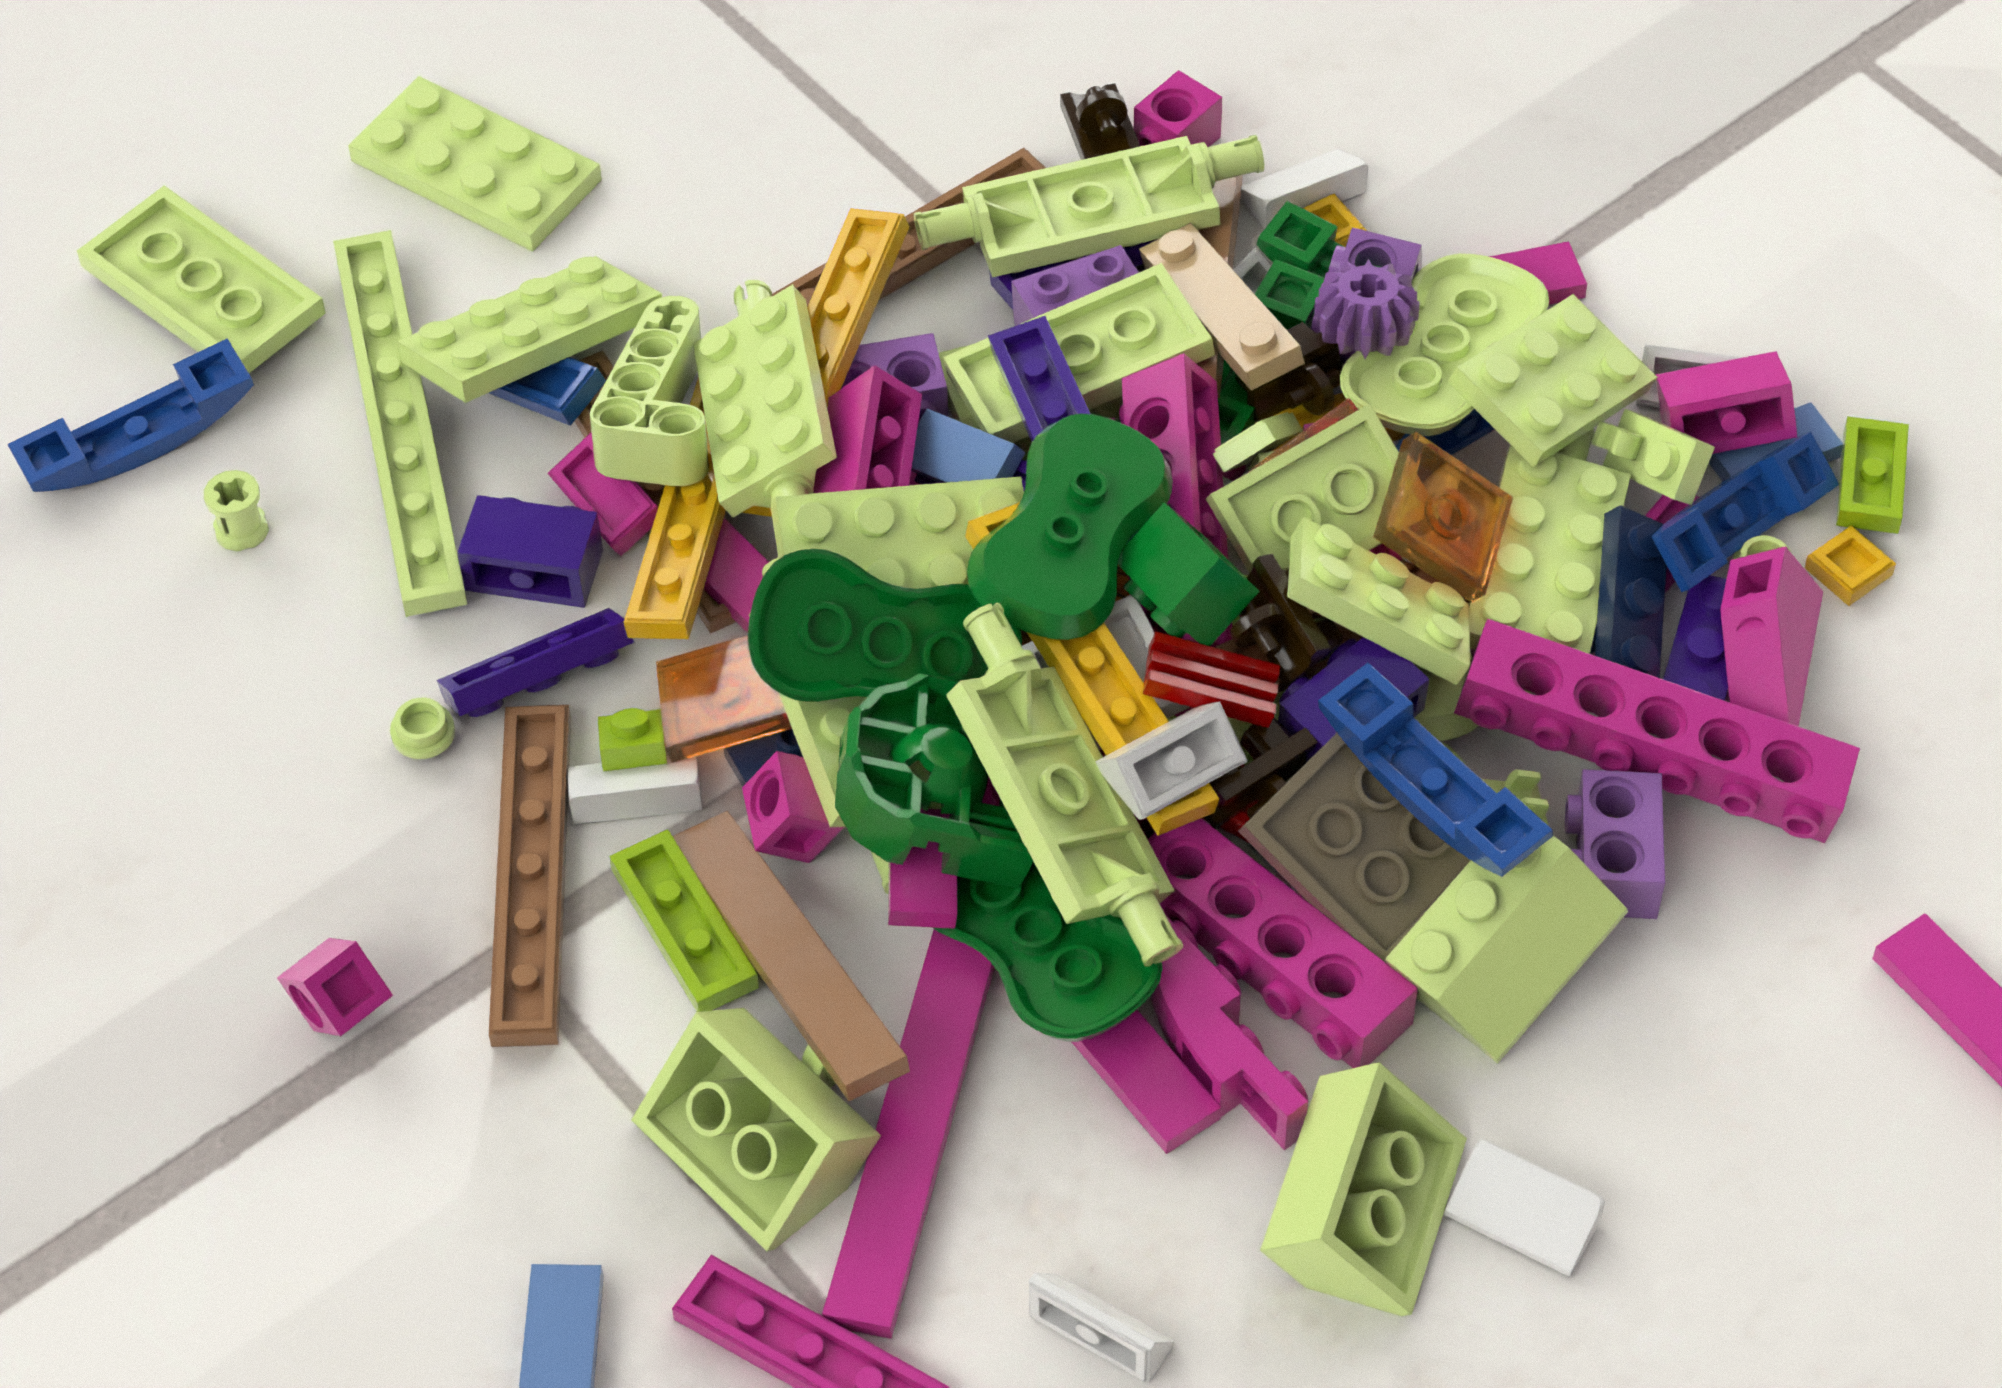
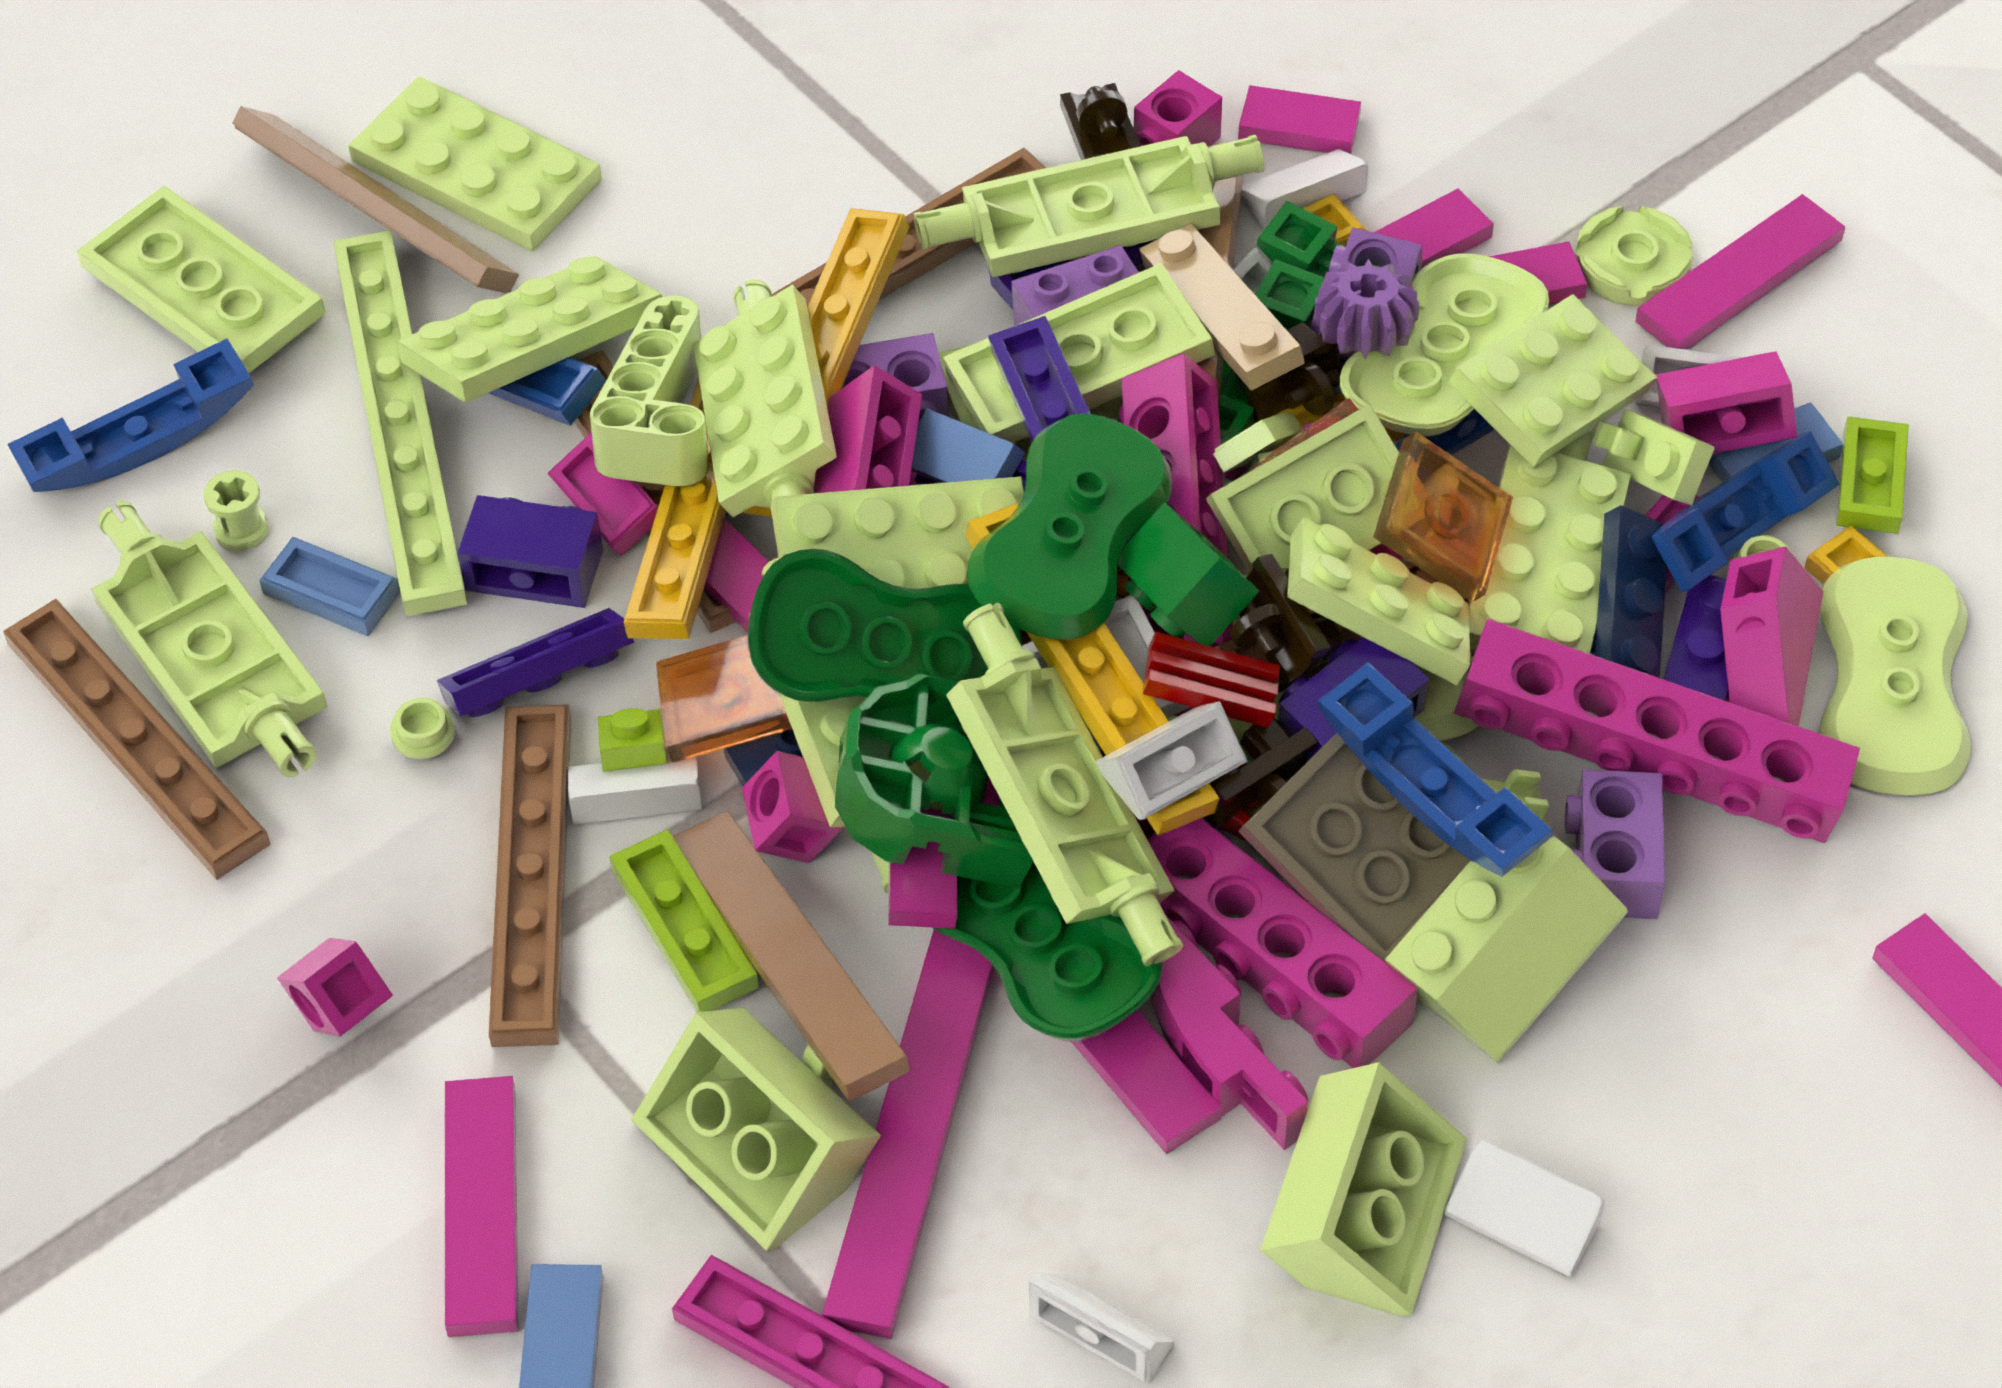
(137, 739): none -> medium nougat tile
(207, 645): none -> yellowish green plate
(330, 586): none -> medium blue tile
(375, 200): none -> medium nougat tile
(480, 1207): none -> dark pink tile
(1299, 119): none -> dark pink tile
(1443, 227): none -> dark pink tile
(1633, 254): none -> yellowish green tile
(1740, 274): none -> dark pink tile
(1893, 696): none -> yellowish green plate

